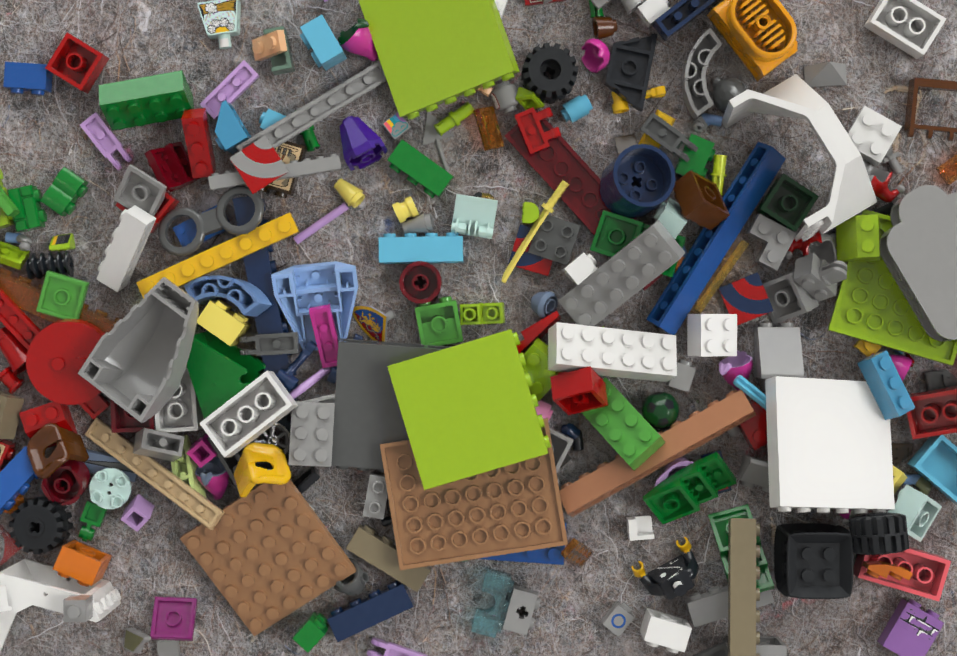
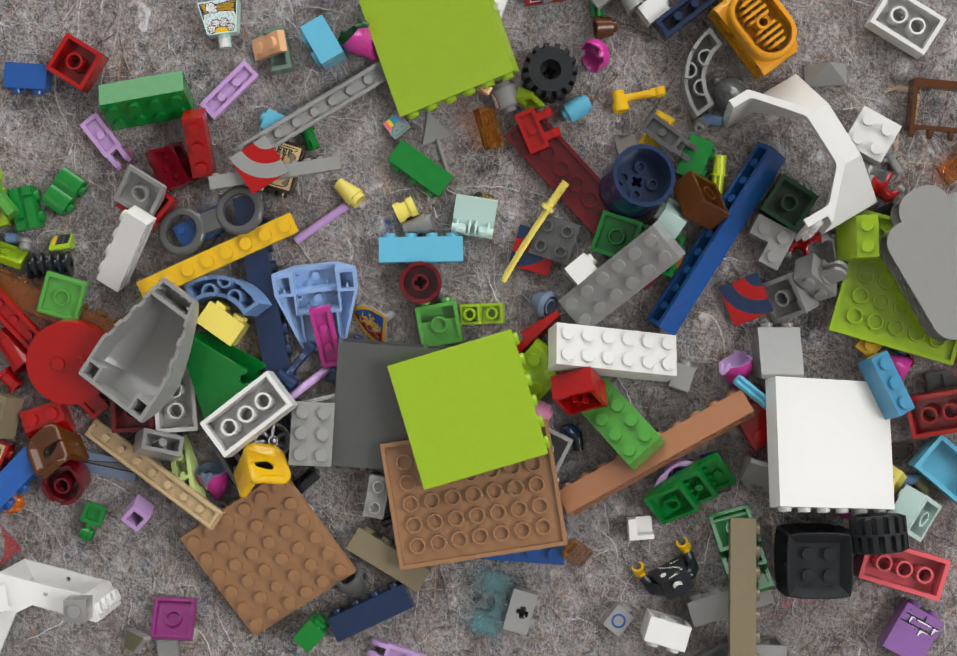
(52, 521): black wheel -> none
(81, 563): orange brick -> none
(100, 486): light aqua plate -> none
(201, 451): dark pink brick -> none
(230, 129): dark azure slope -> none
(272, 344): dark grey hinge -> none
(360, 143): dark purple cone -> none
(454, 118): lime pin -> none
(530, 212): lime brick -> none
(630, 69): black wing -> none
(660, 410): dark green piece -> none
(711, 335): white brick -> none
(721, 276): clear yellow tile -> none
(880, 568): orange slope -> none

